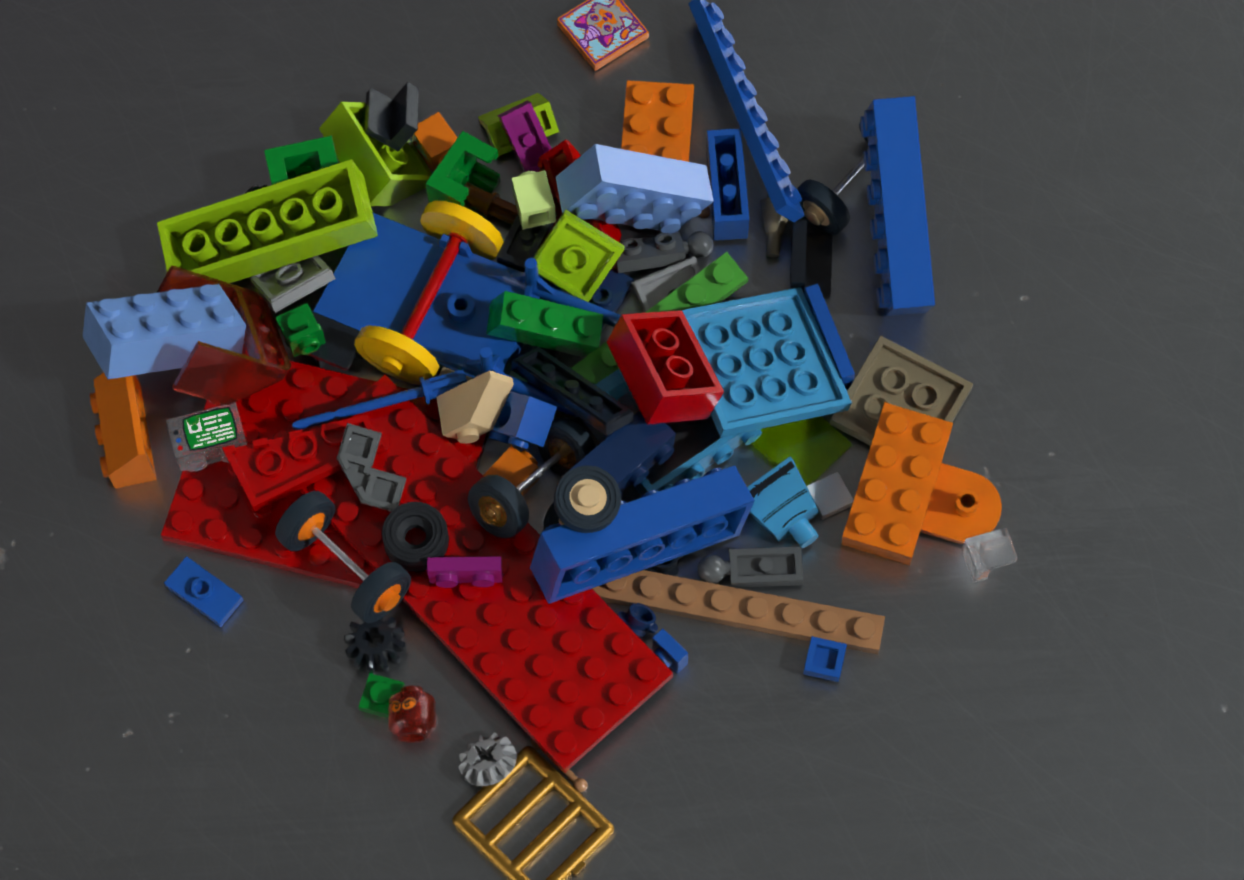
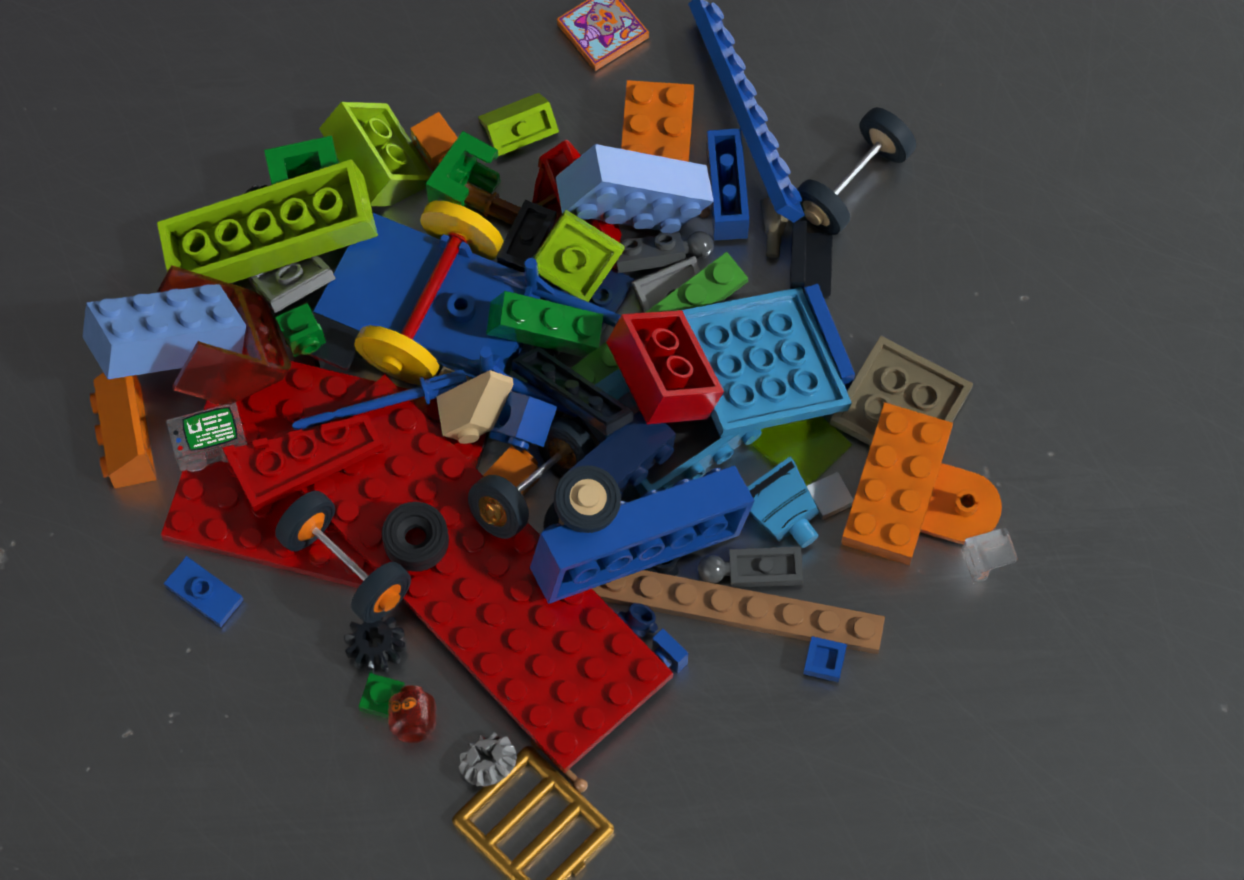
(356, 459): dark grey tile -> none
(392, 119): black panel -> none
(453, 570): magenta plate -> none
(525, 135): magenta plate -> none
(533, 199): yellowish green brick -> none
(898, 206): blue brick -> none

